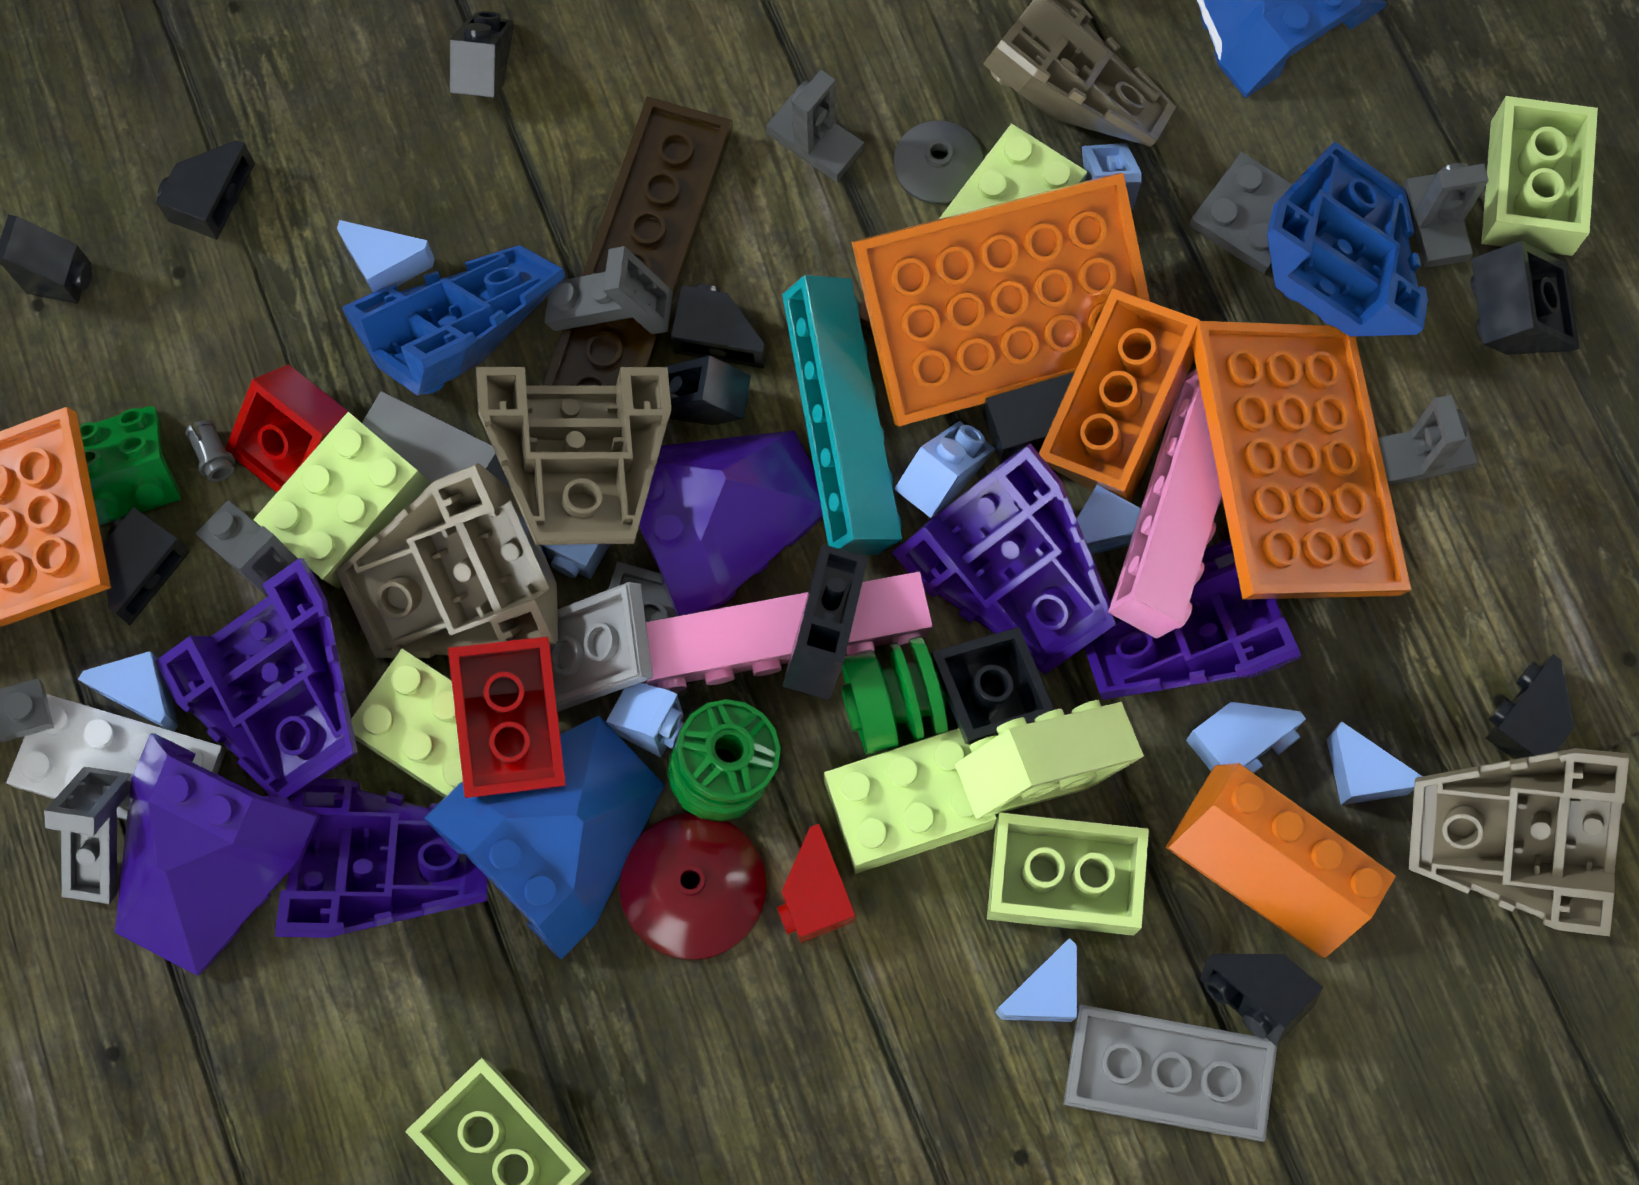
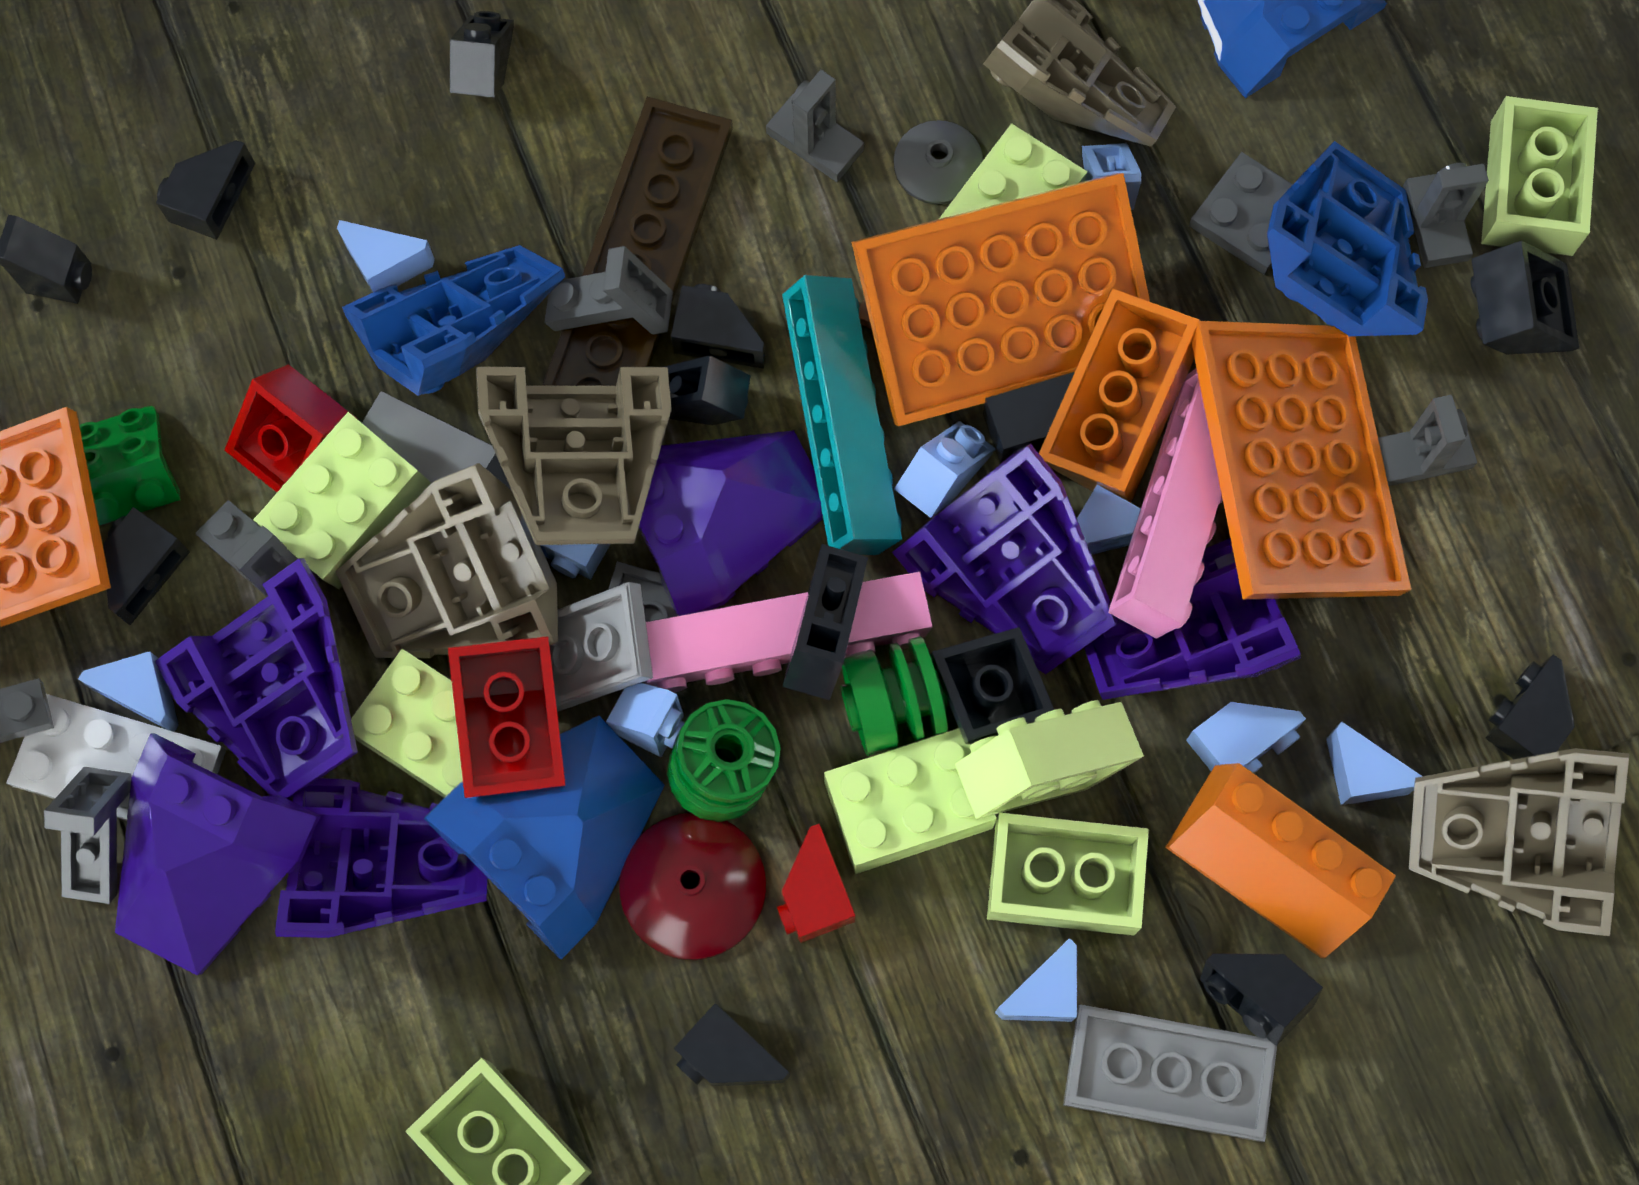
(214, 460): dark grey pin -> none
(726, 1054): none -> black slope

